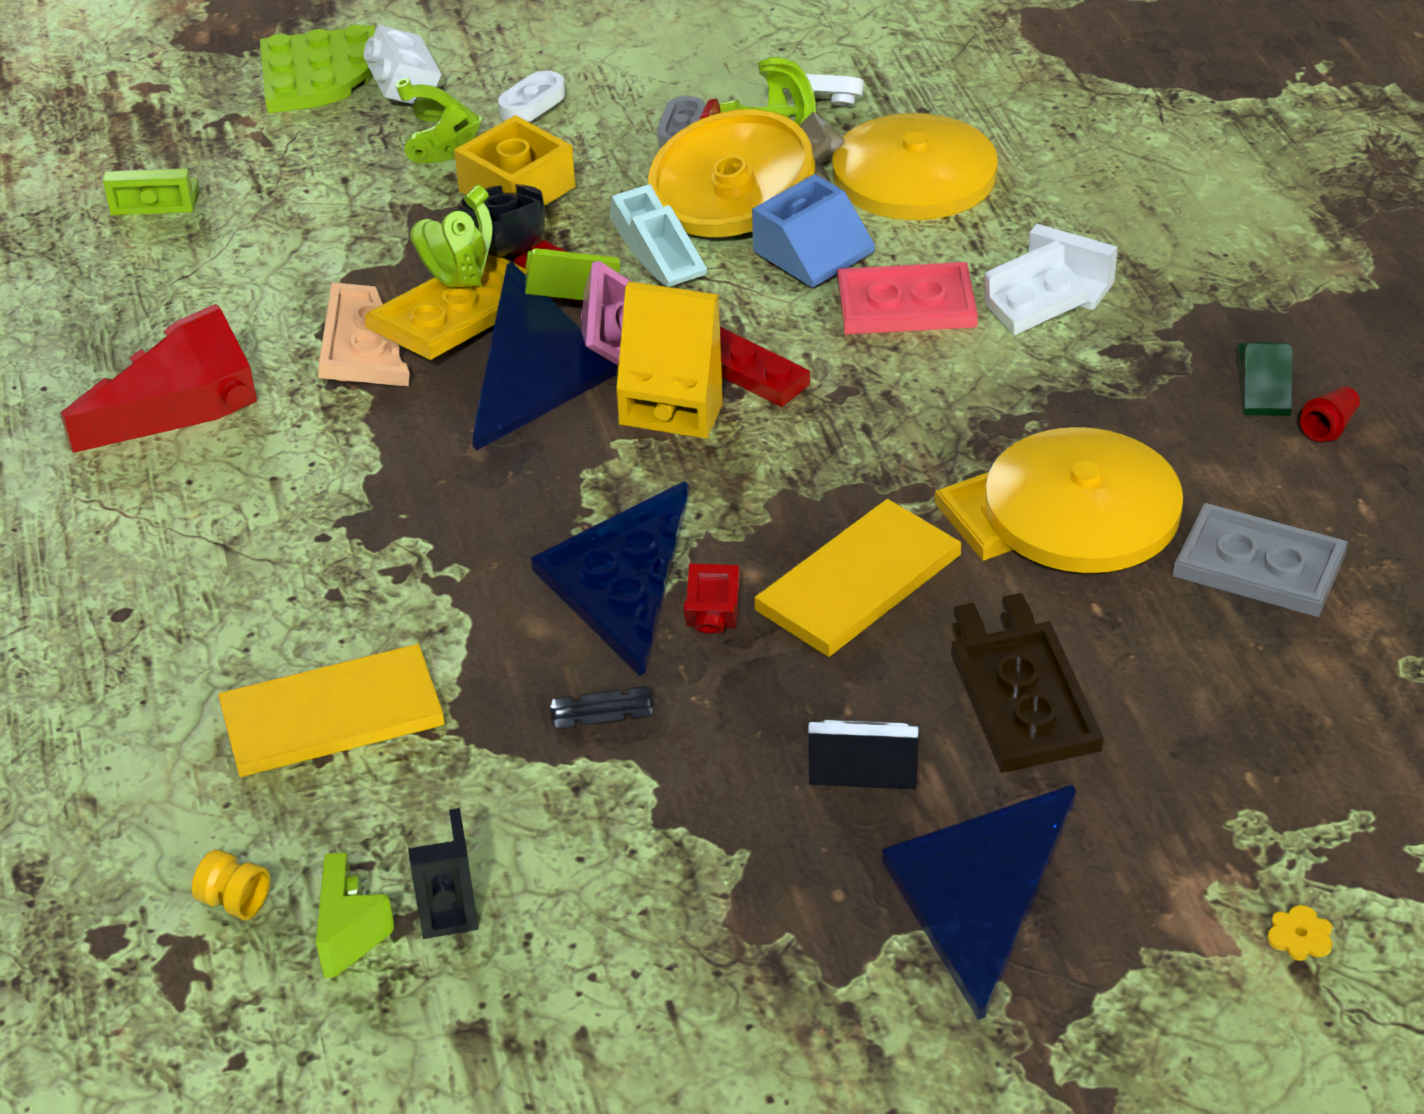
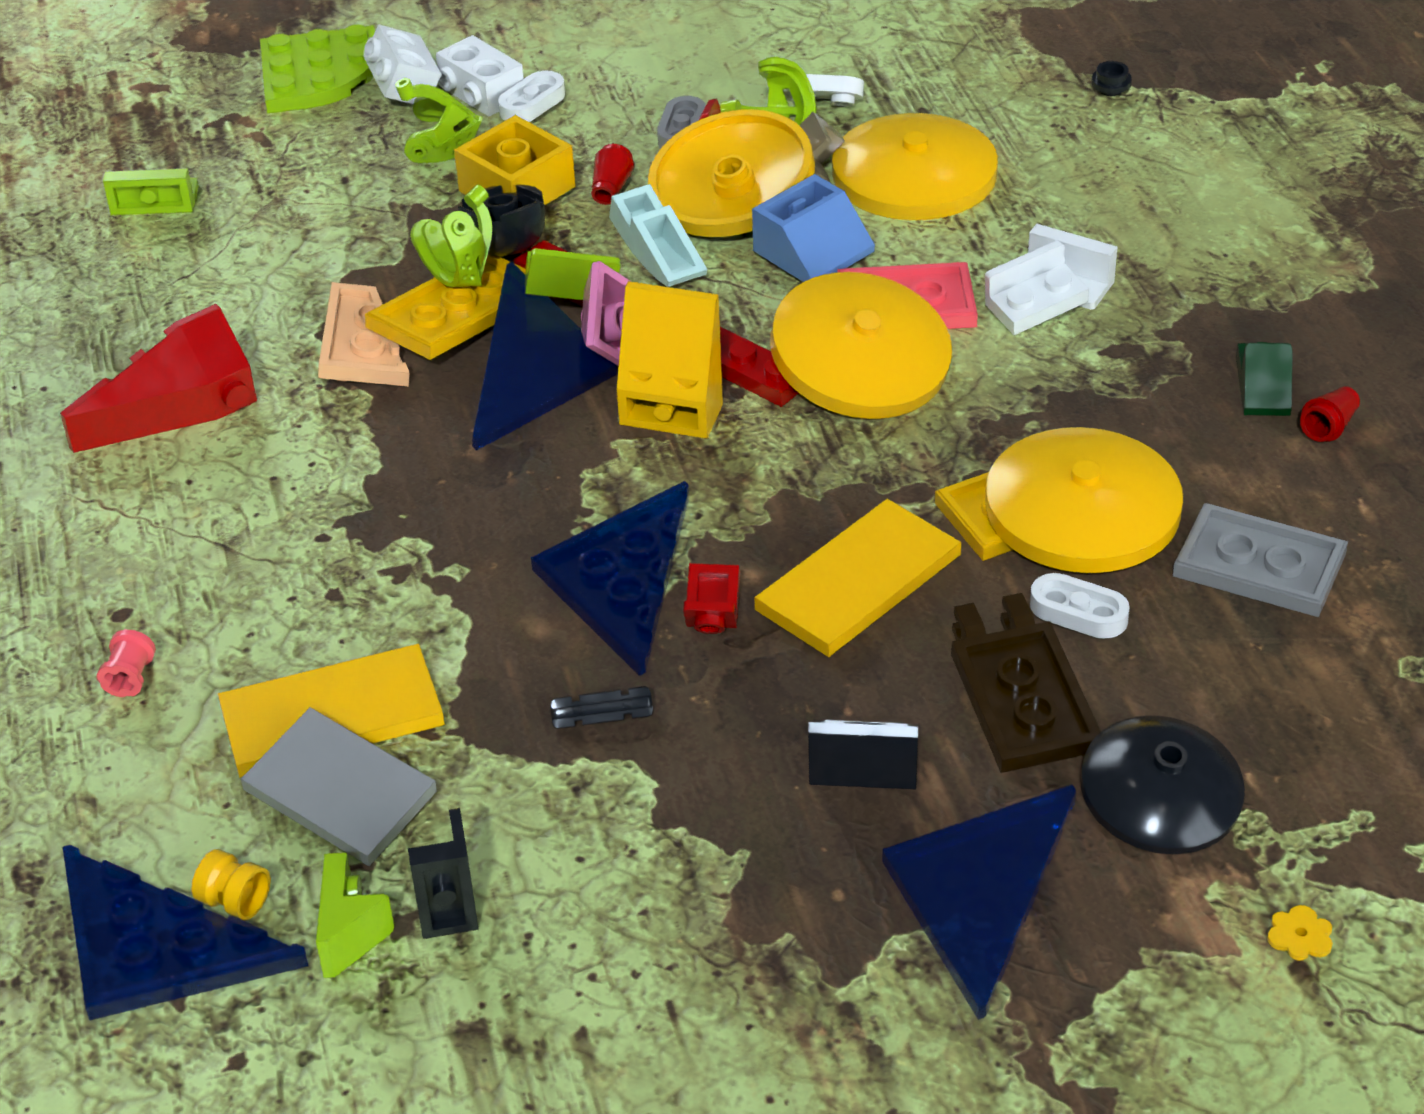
(123, 670): none -> coral bush
(156, 943): none -> clear blue tile
(339, 786): none -> light grey tile
(477, 73): none -> white brick
(611, 171): none -> red cone
(860, 345): none -> yellow dish
(1079, 605): none -> white plate
(1111, 78): none -> black plate
(1156, 802): none -> black dish

